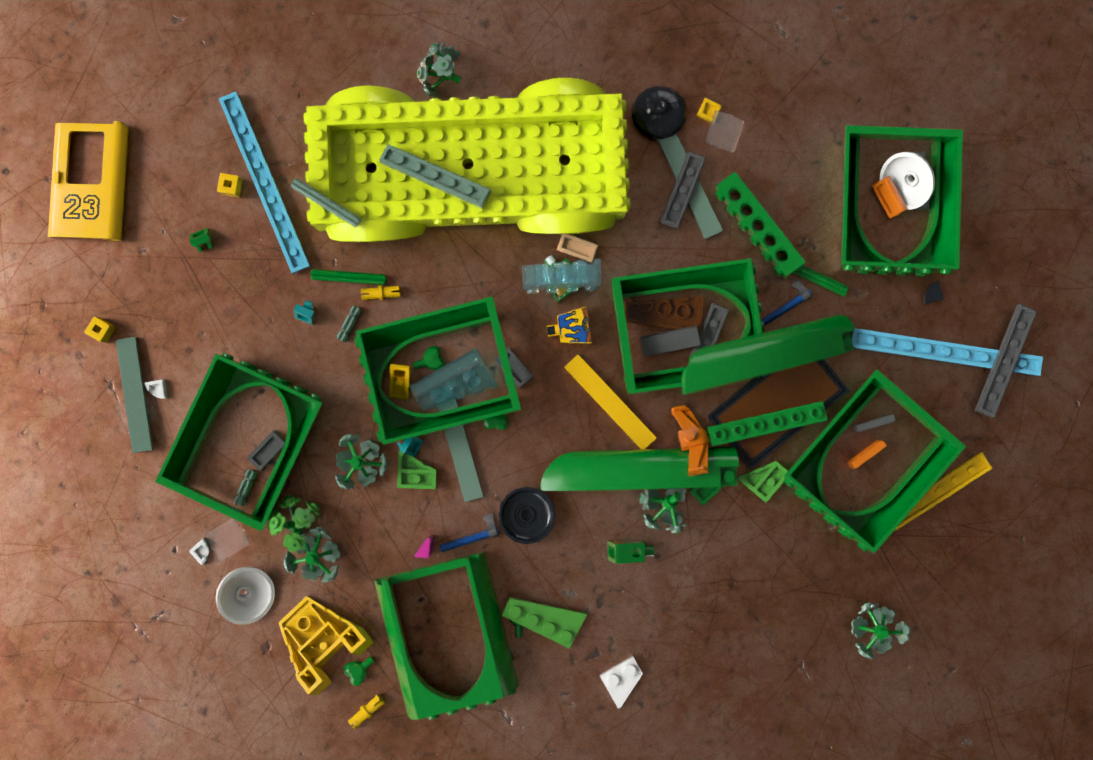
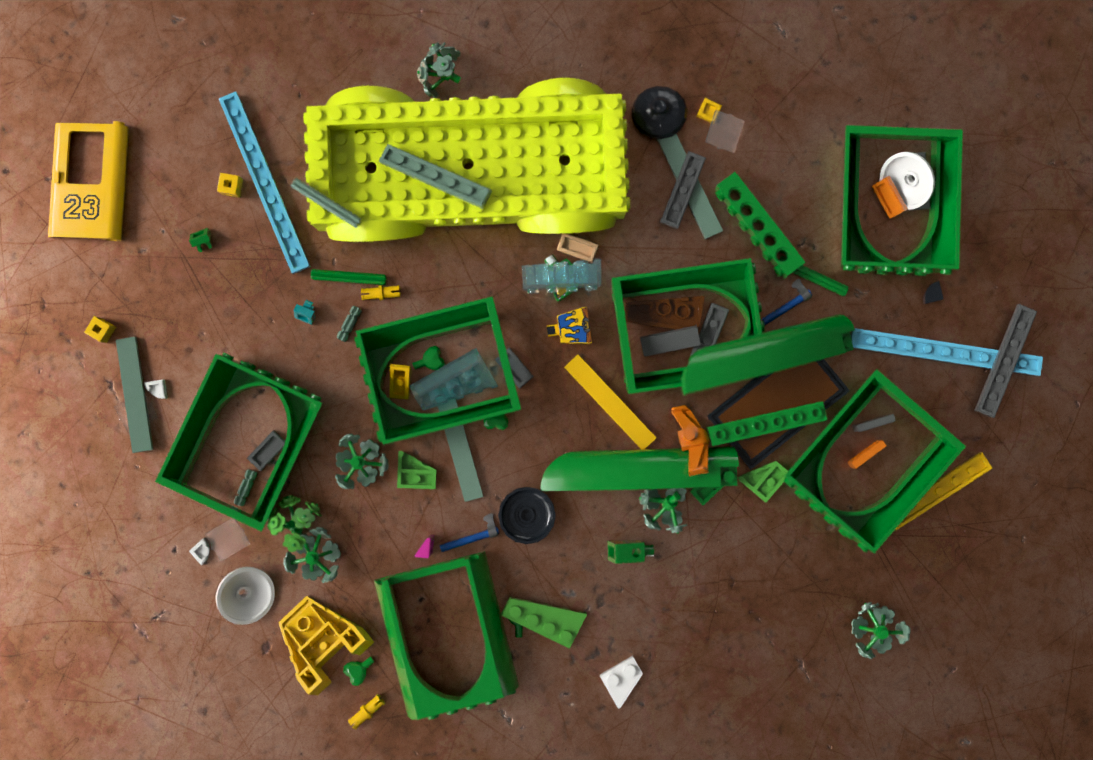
(411, 446): teal tile -> none

